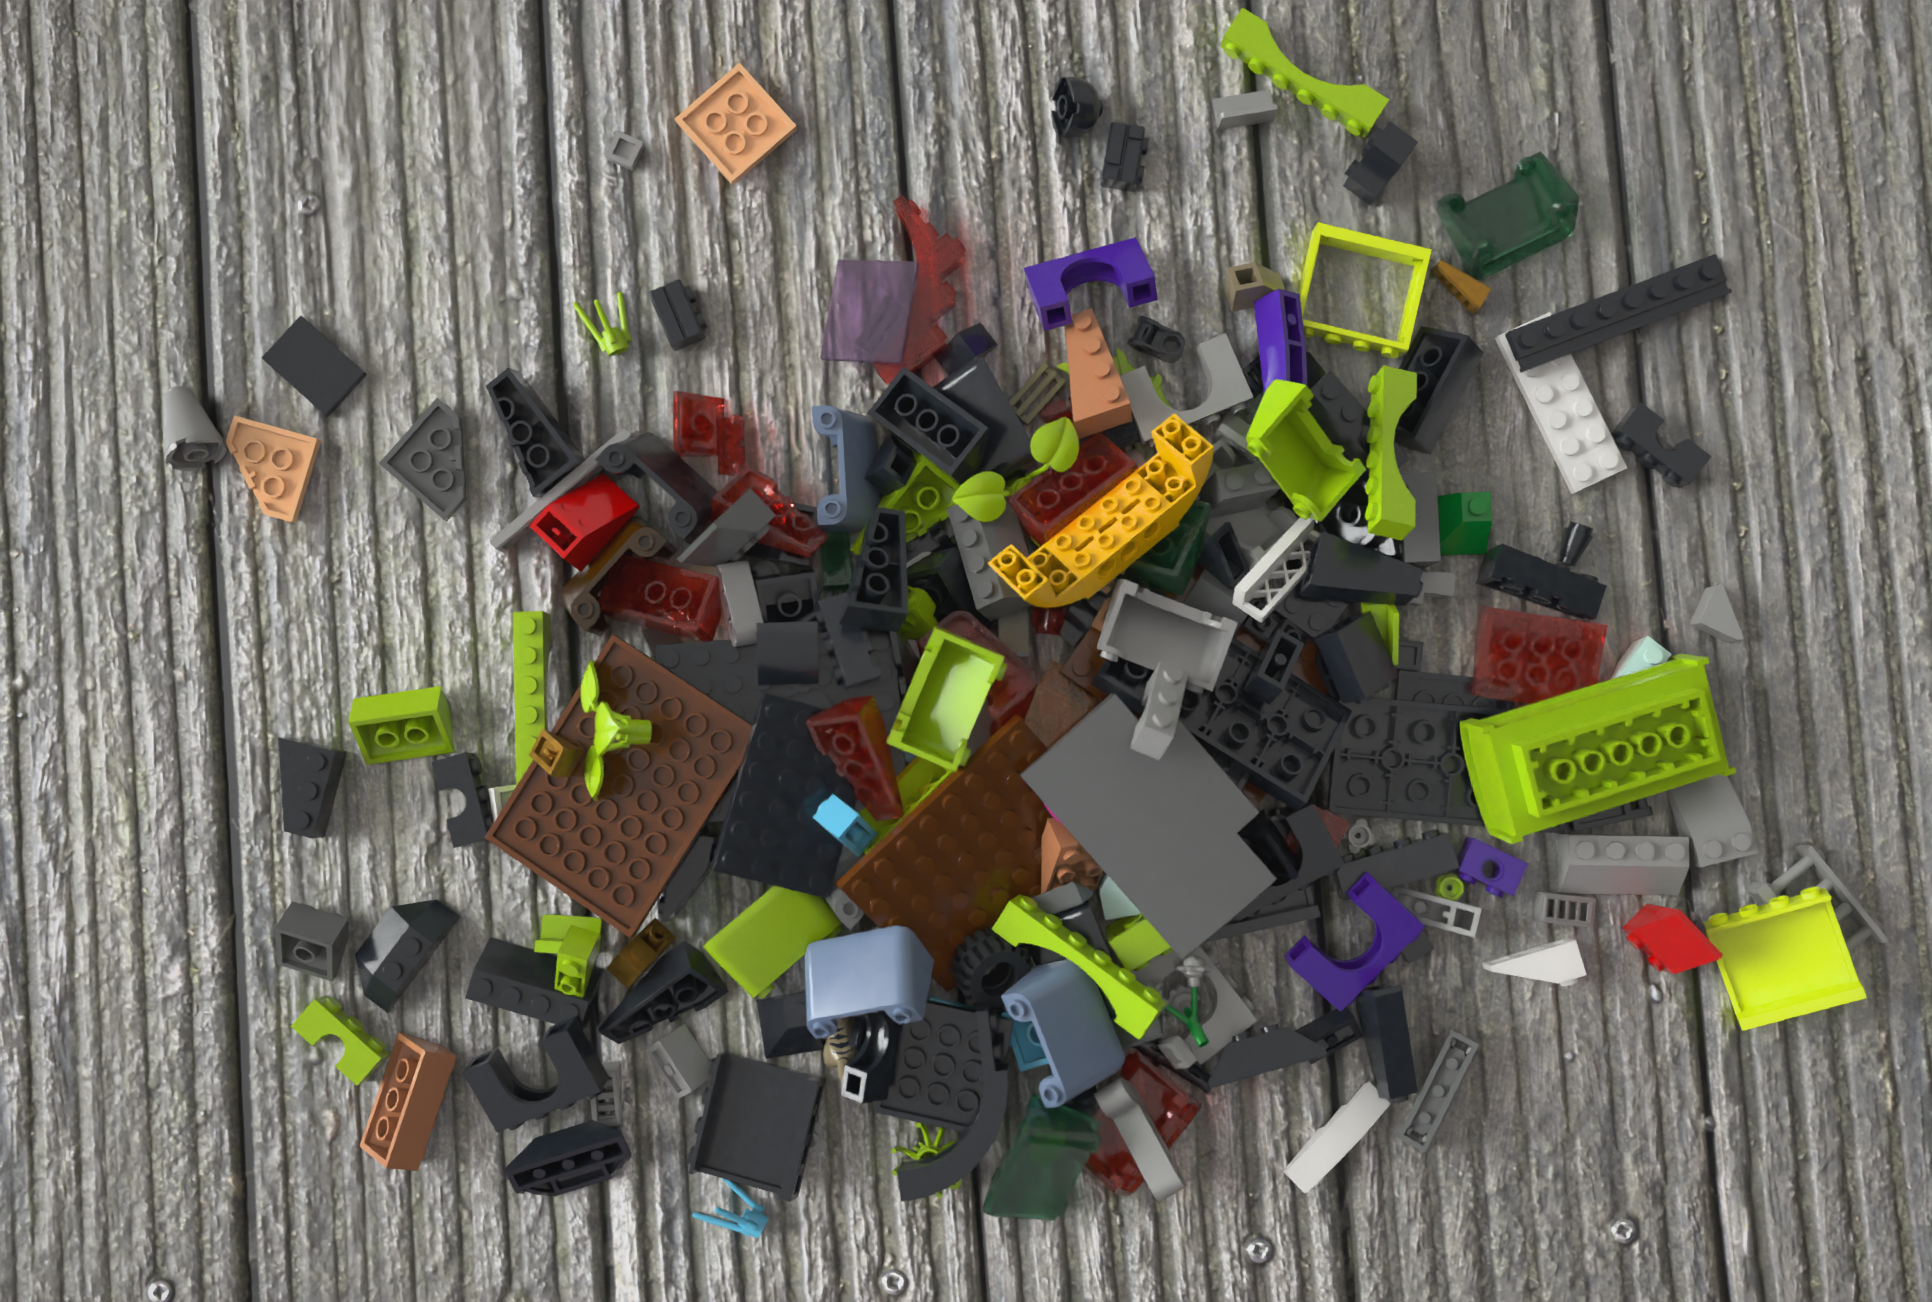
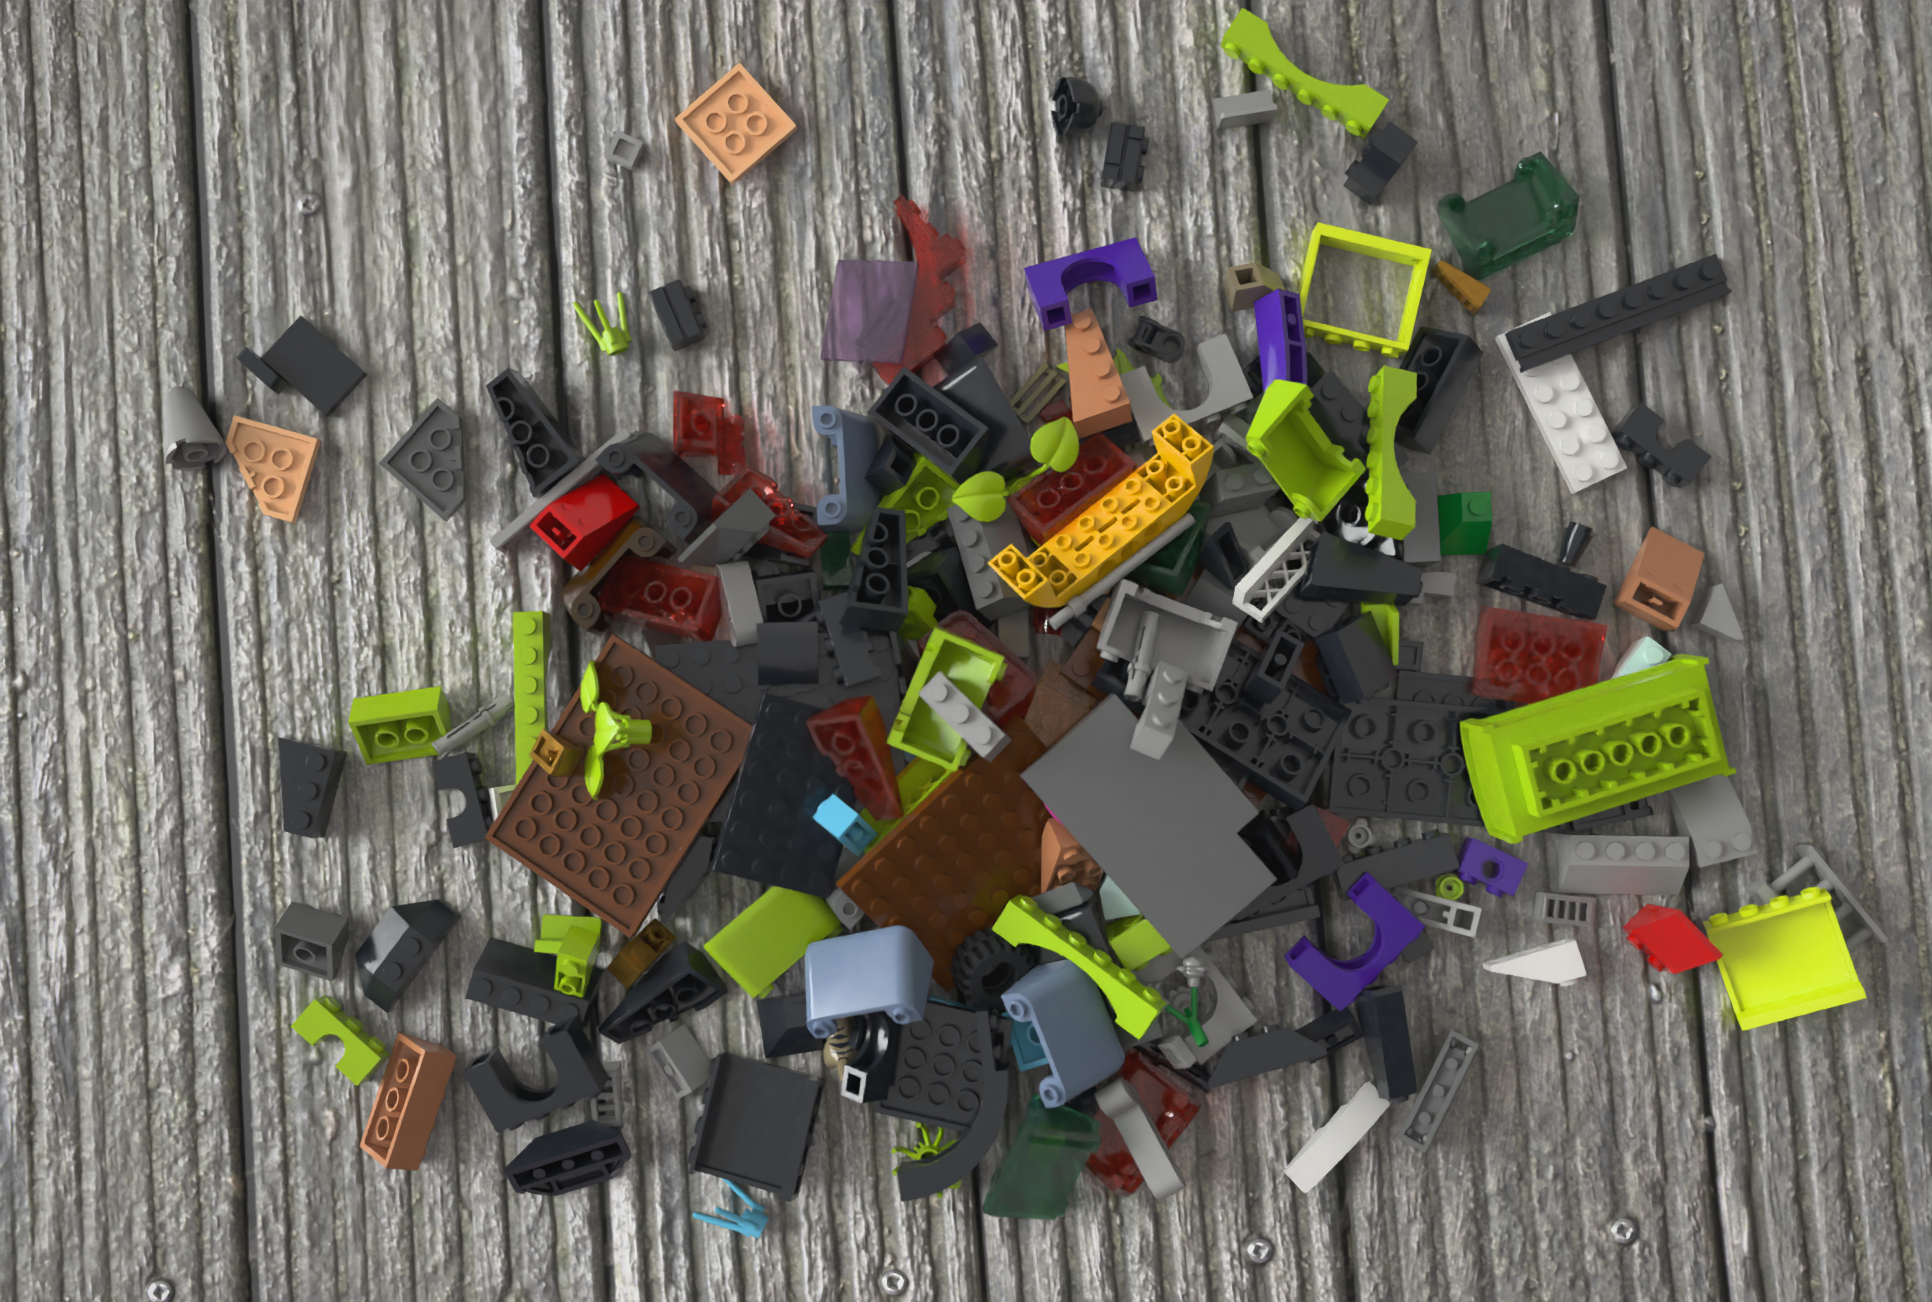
(262, 370): none -> black beam
(478, 722): none -> light grey pin
(964, 717): none -> light grey arch
(1077, 605): none -> light grey bar
(1140, 667): none -> light grey pin
(1660, 581): none -> nougat slope

